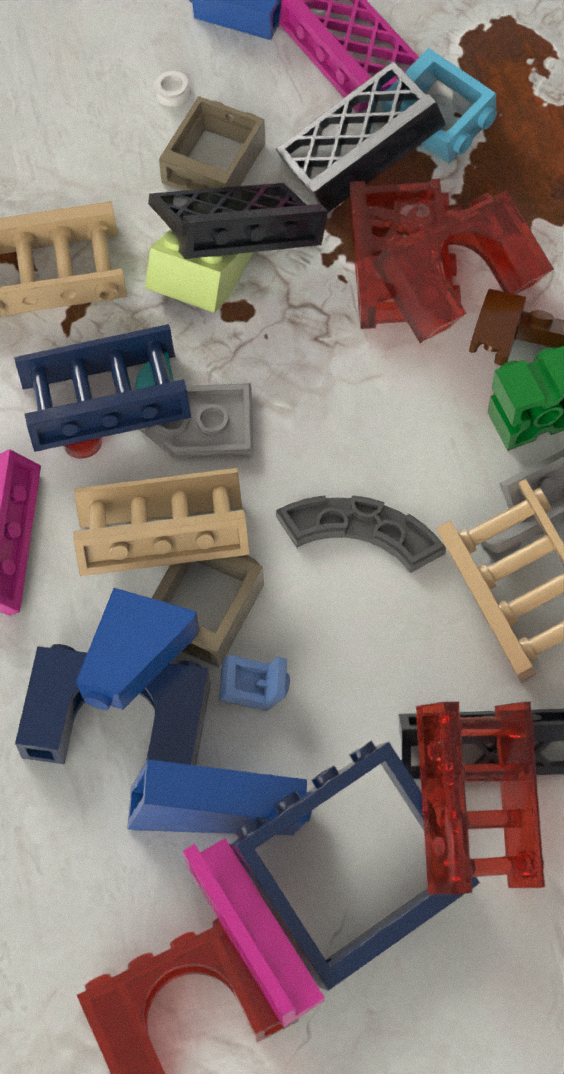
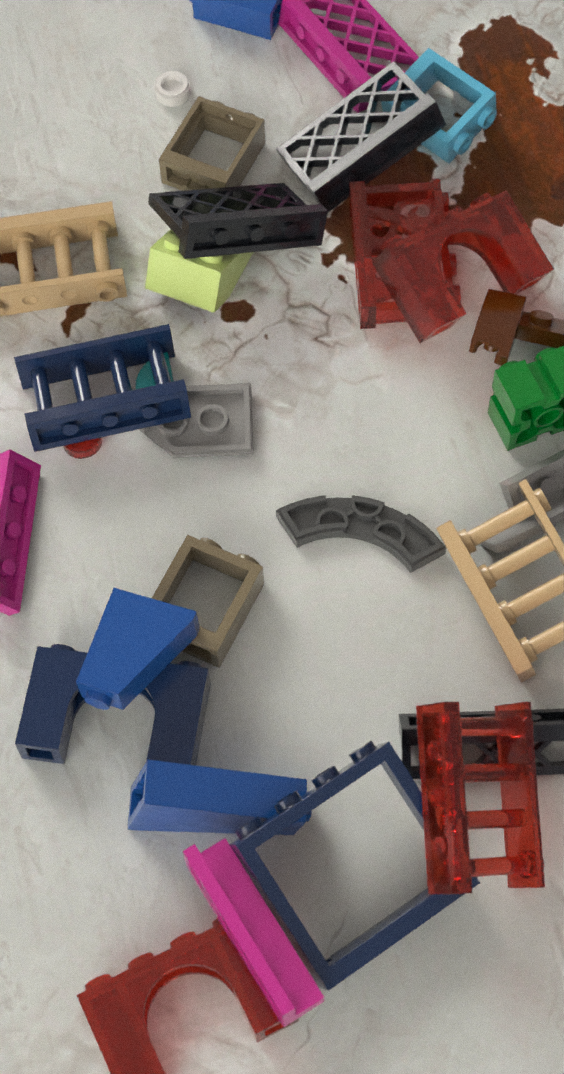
(161, 541): tan fence -> none
(253, 682): medium blue bracket -> none

